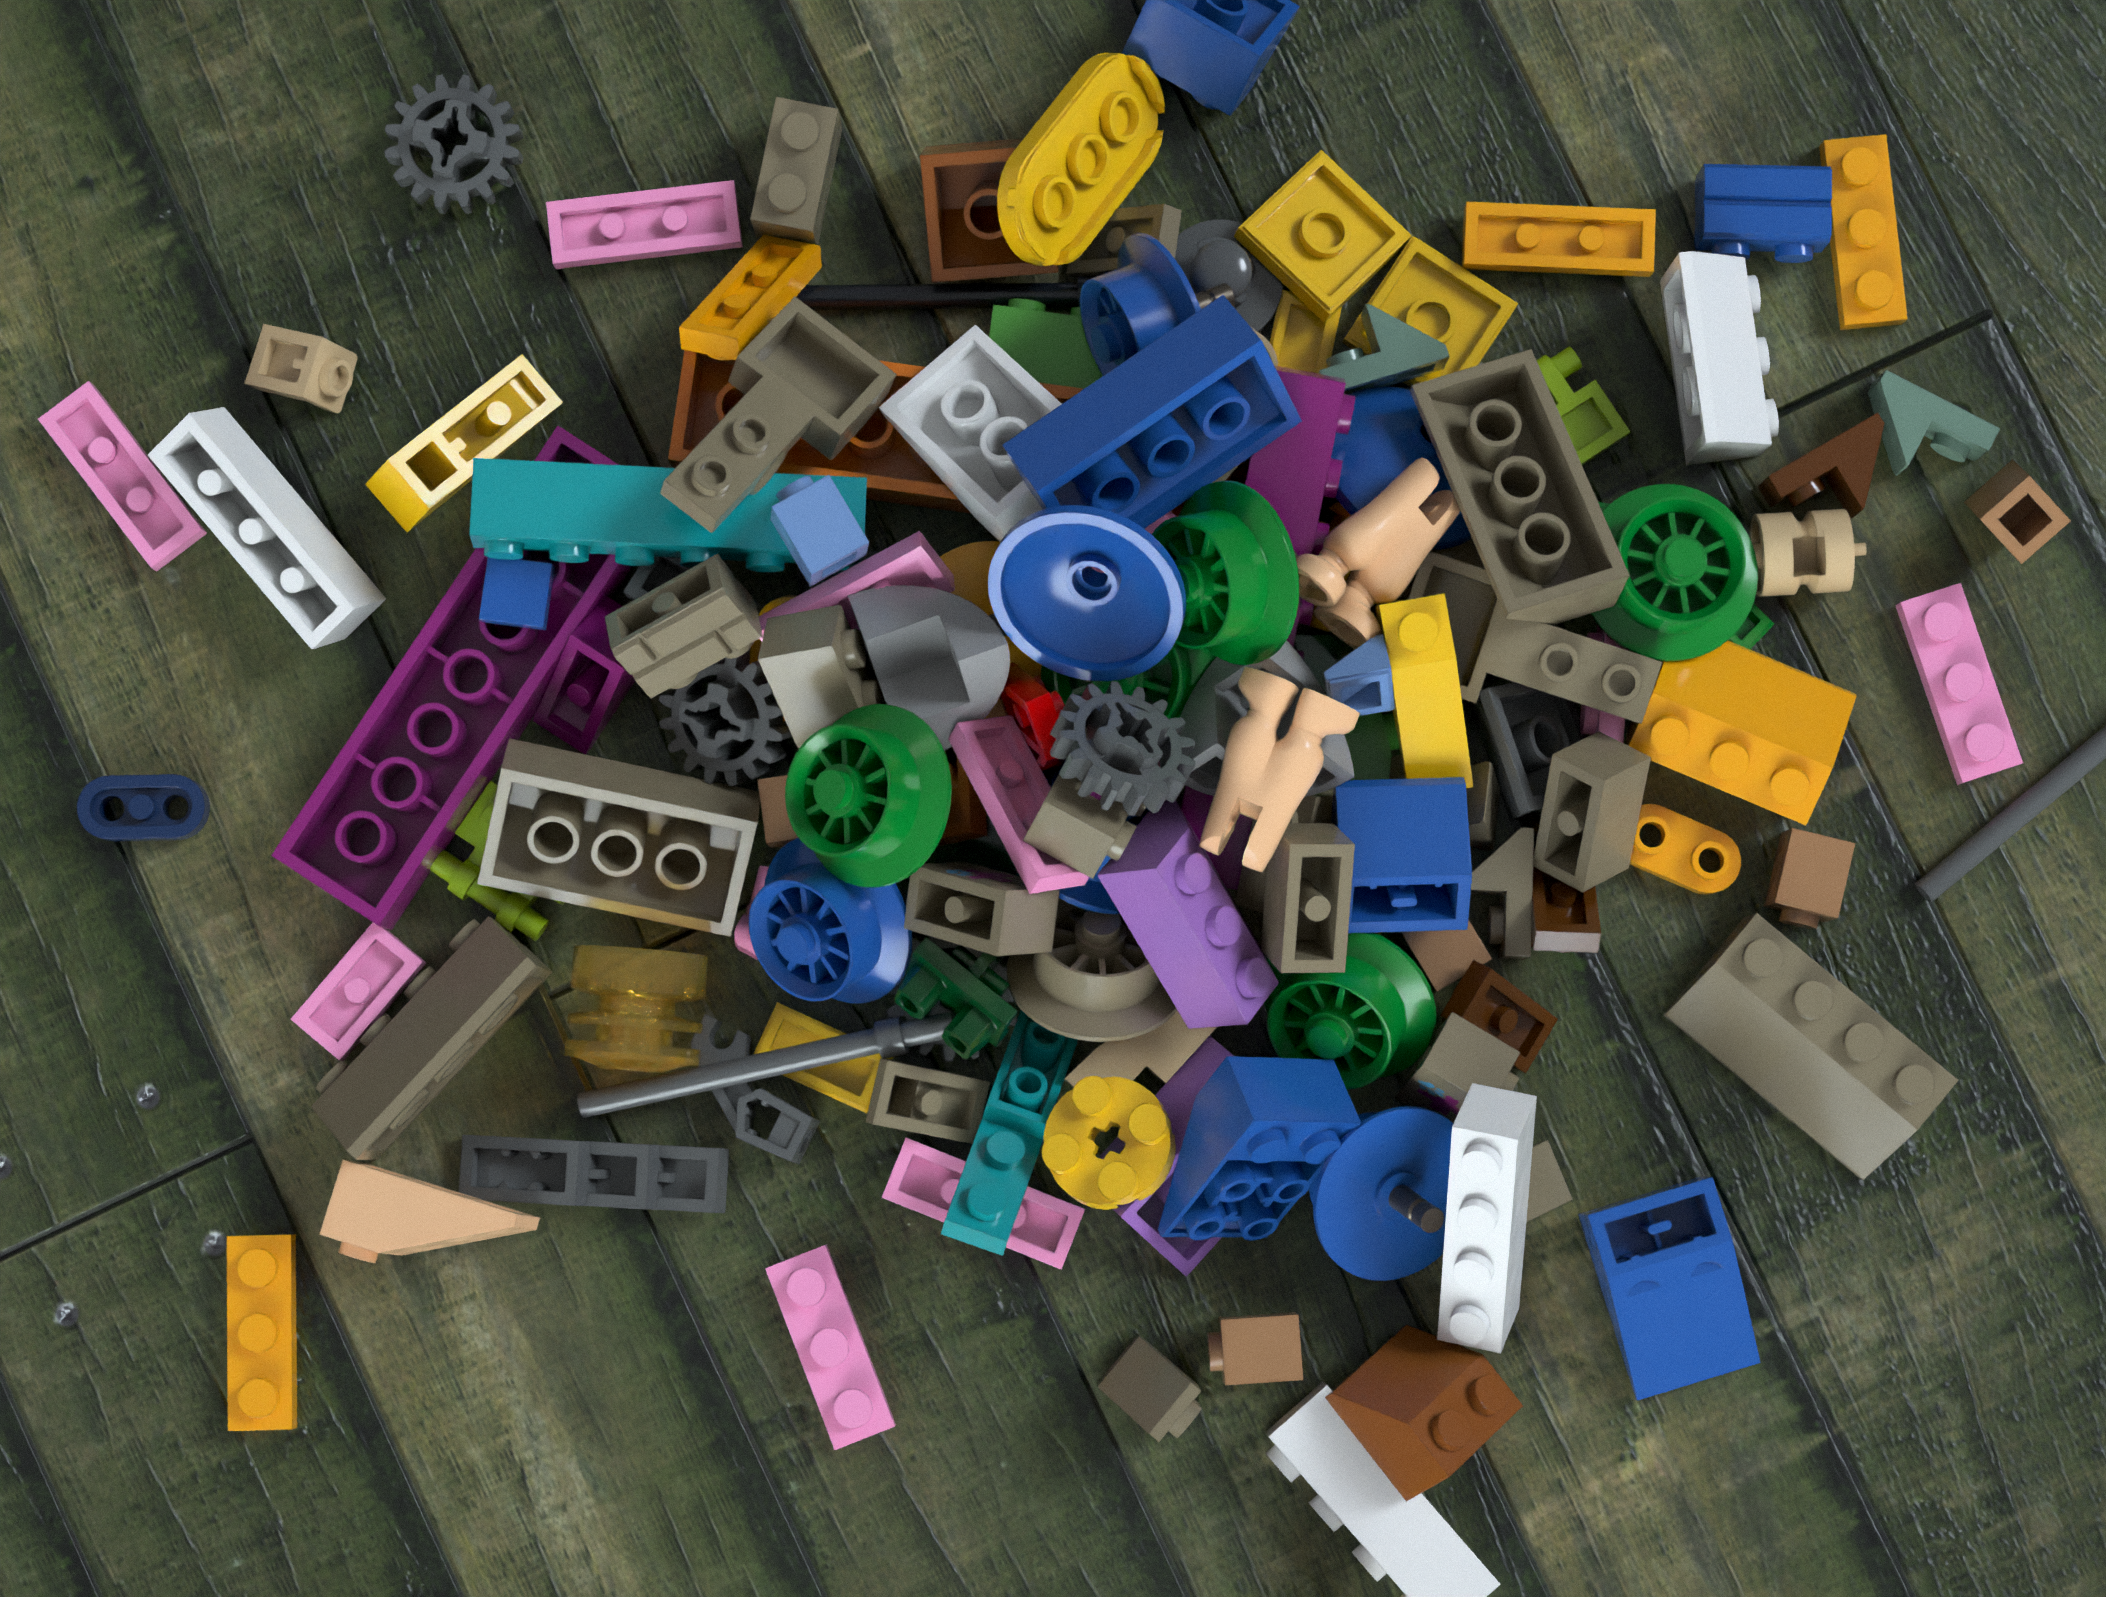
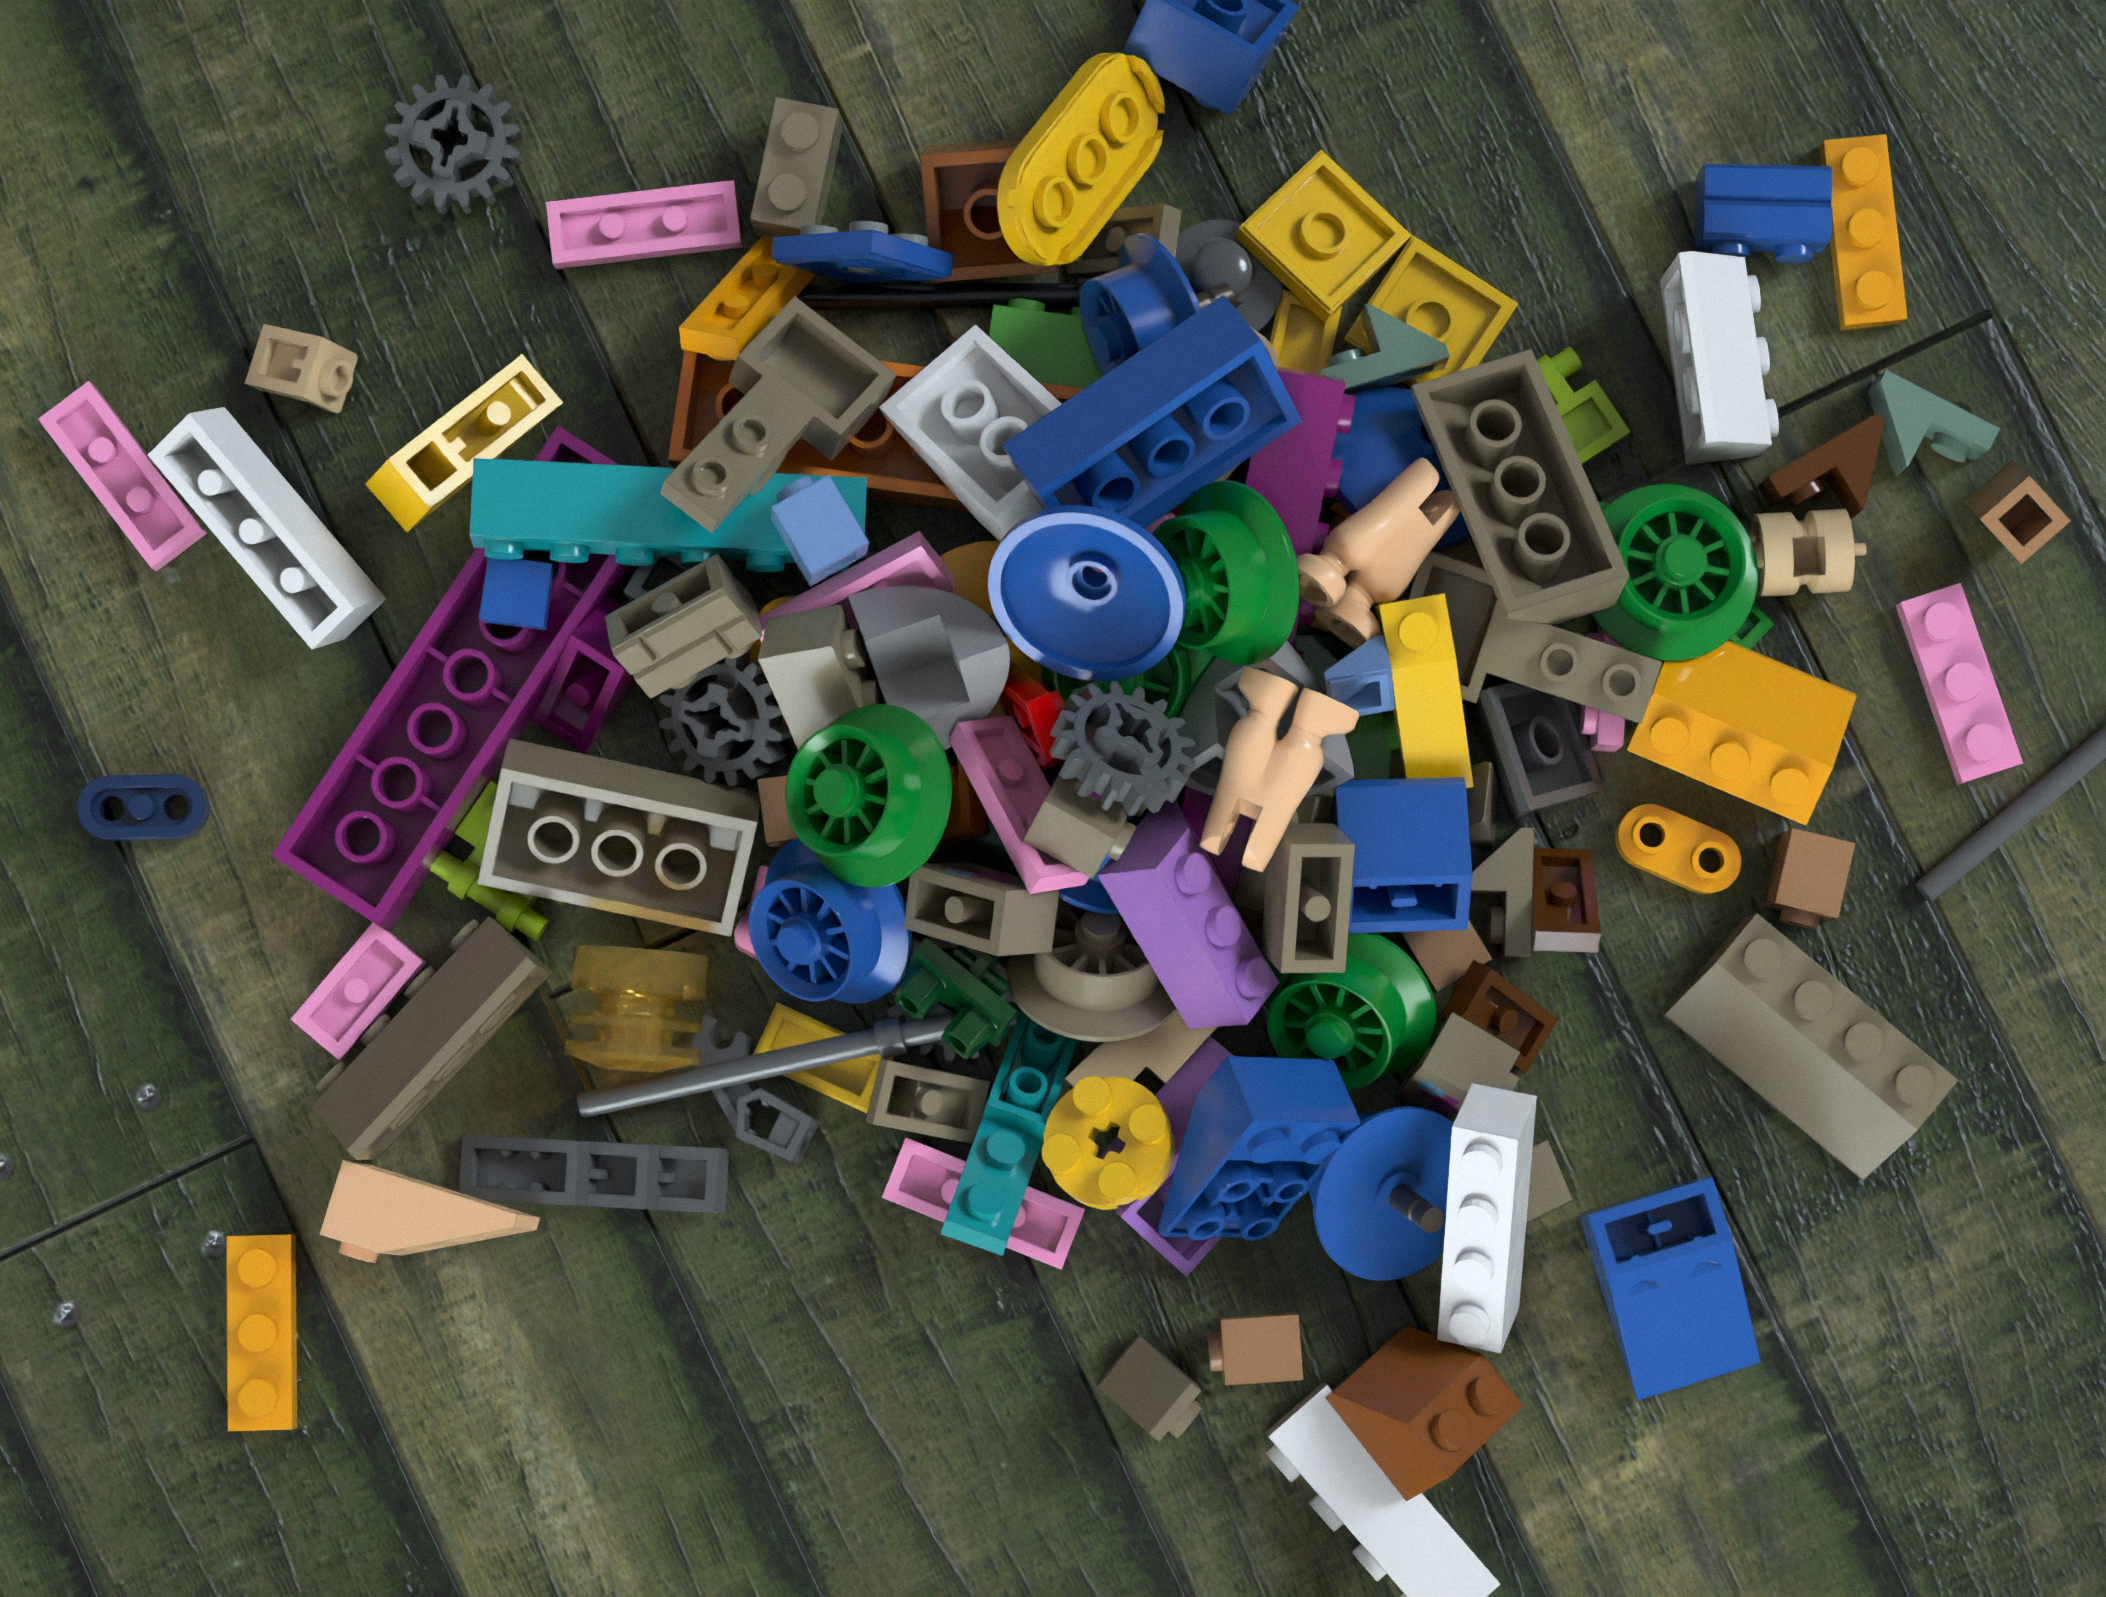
(830, 1347): bright pink plate -> none
(862, 254): none -> blue piece
(1558, 239): light orange plate -> none
(1591, 811): dark tan brick -> none

